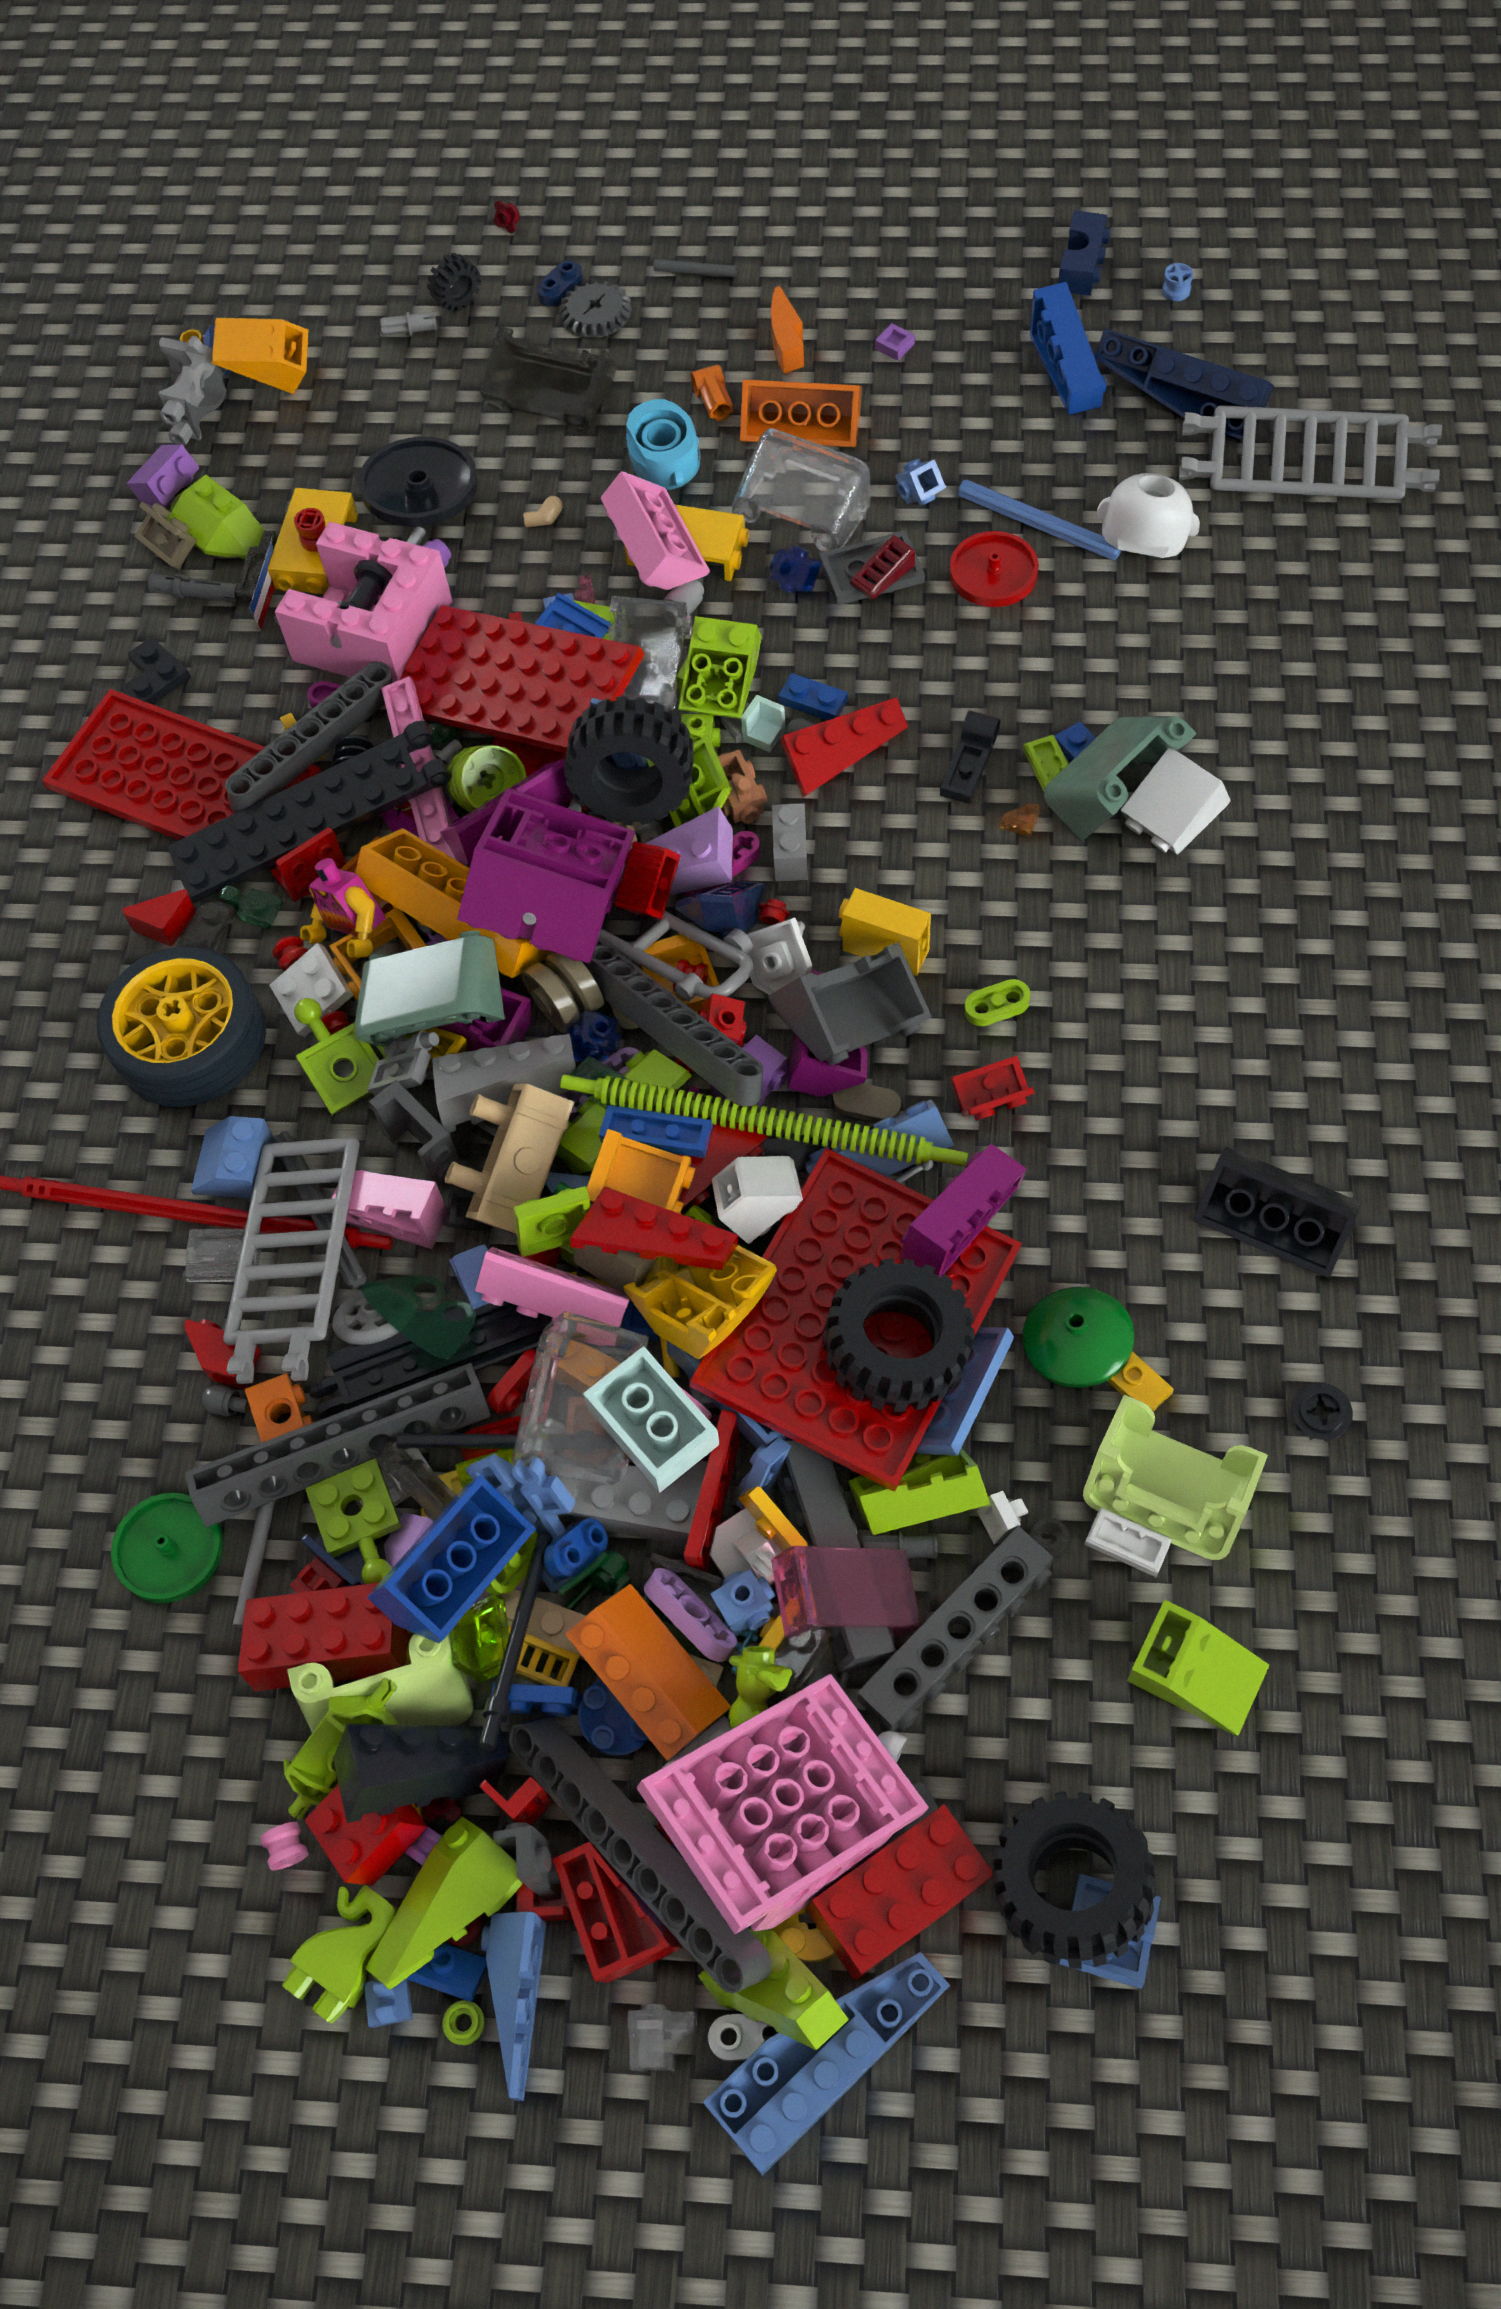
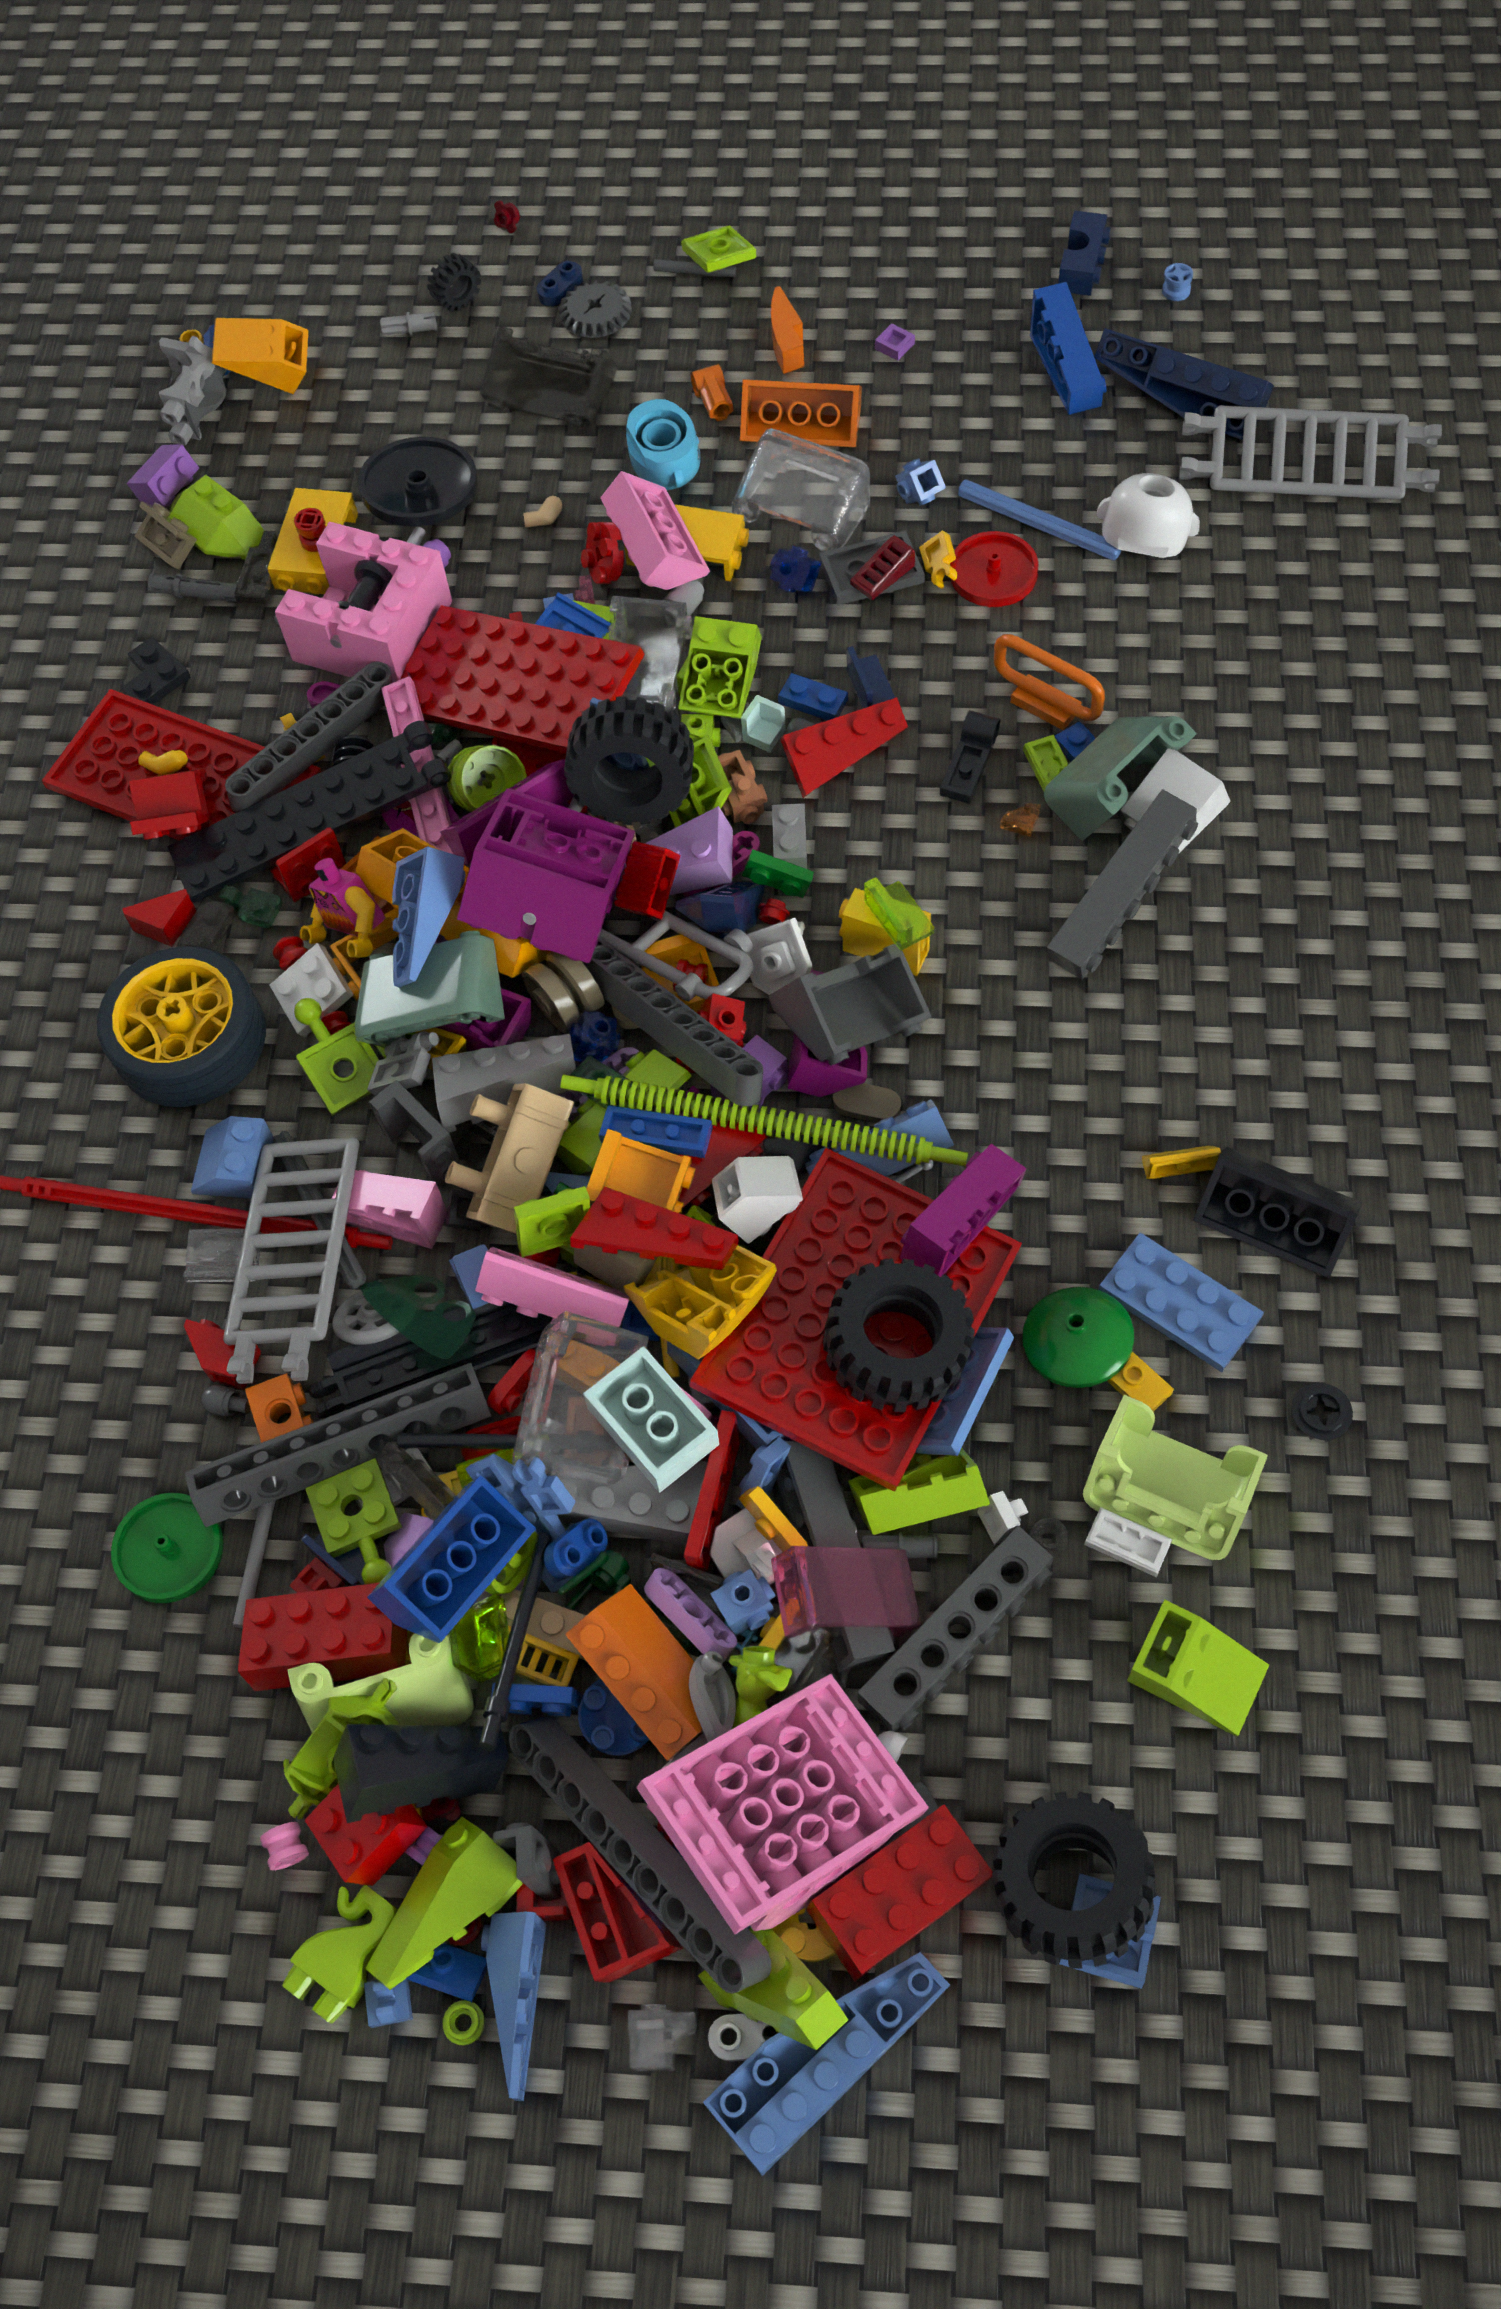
(164, 764): none -> yellow arm
(169, 803): none -> red bracket
(263, 592): sticker -> none
(425, 893): none -> medium blue wedge
(525, 1805): red panel -> none
(602, 552): none -> red plate
(712, 1695): none -> light grey arm
(718, 249): none -> lime plate
(778, 874): none -> green plate
(868, 679): none -> dark blue panel
(897, 913): none -> clear neon green panel
(937, 556): none -> yellow plate
(990, 1087): red bracket -> none
(994, 1001): lime plate -> none
(1041, 697): none -> orange bar
(1123, 884): none -> dark grey brick
(1180, 1161): none -> yellow slope
(1181, 1302): none -> medium blue plate

